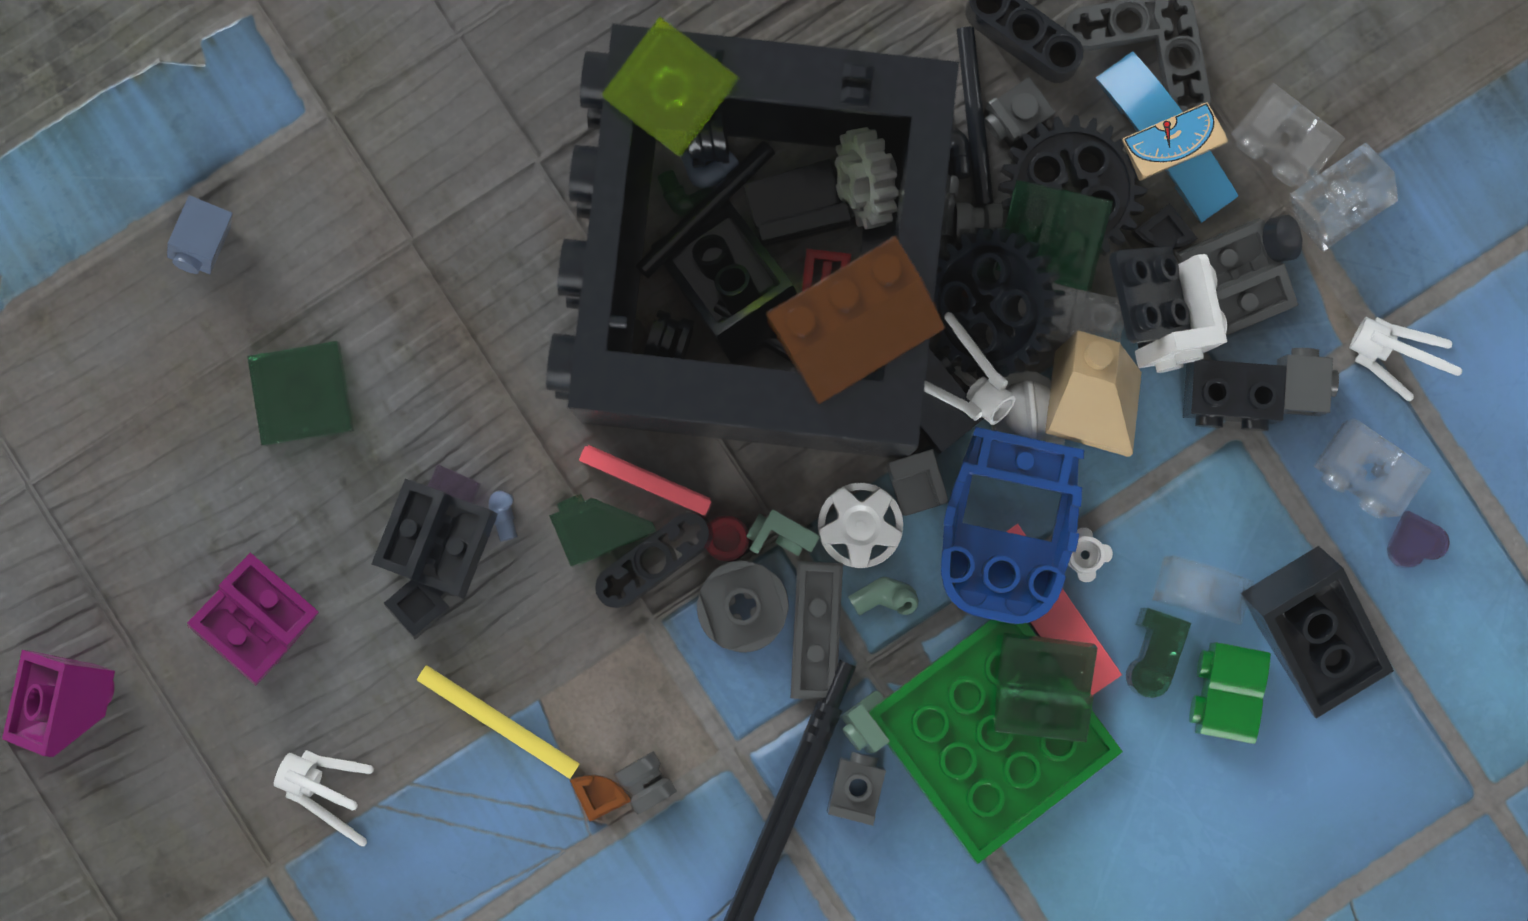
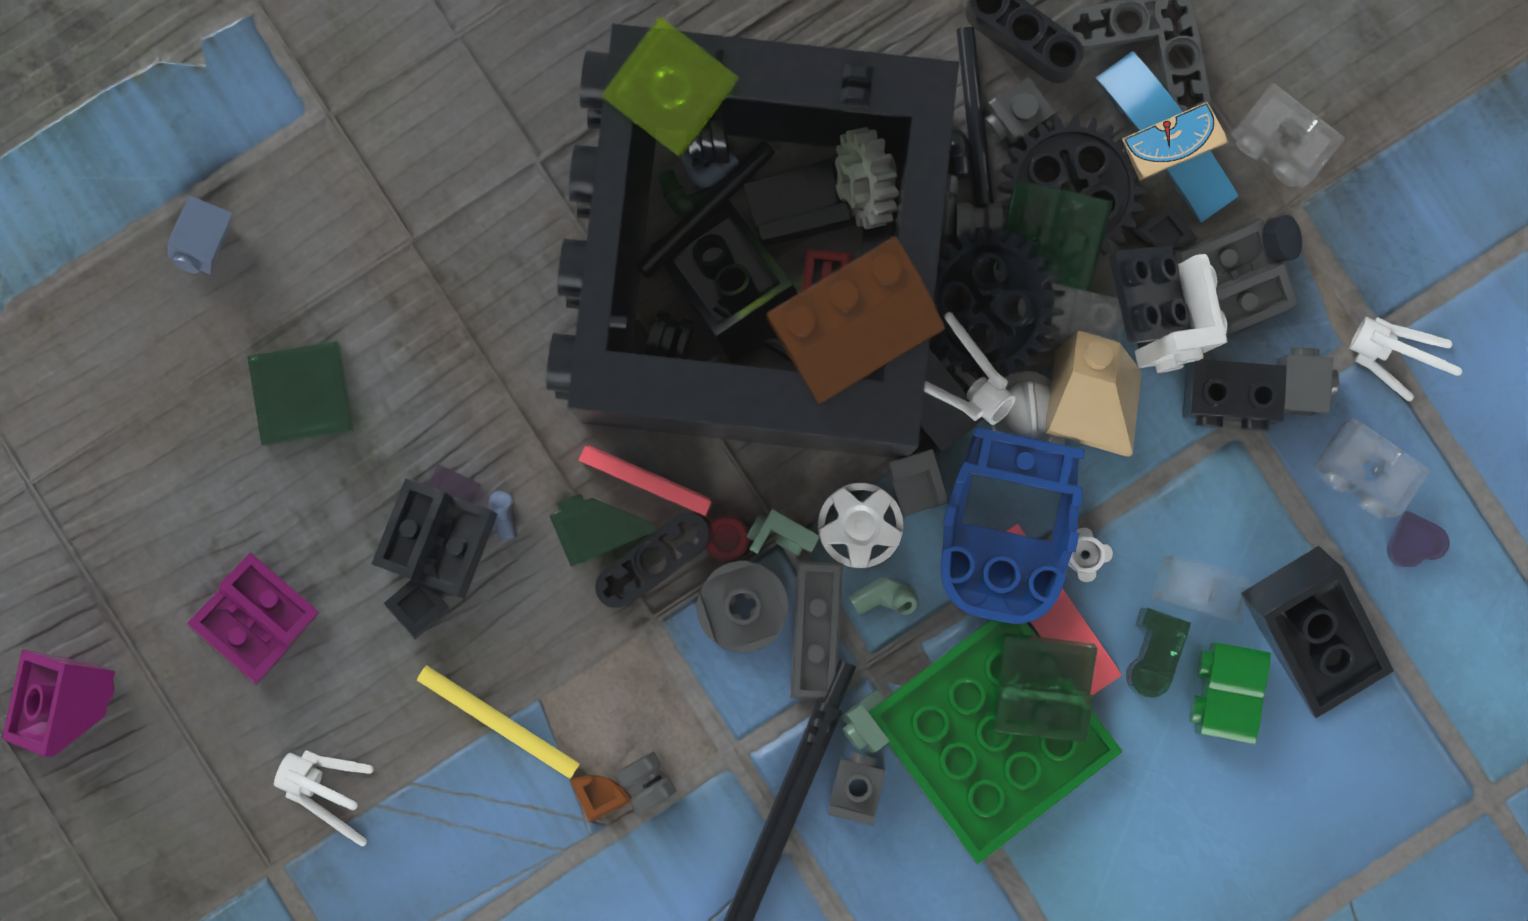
(1344, 196): clear brick -> none

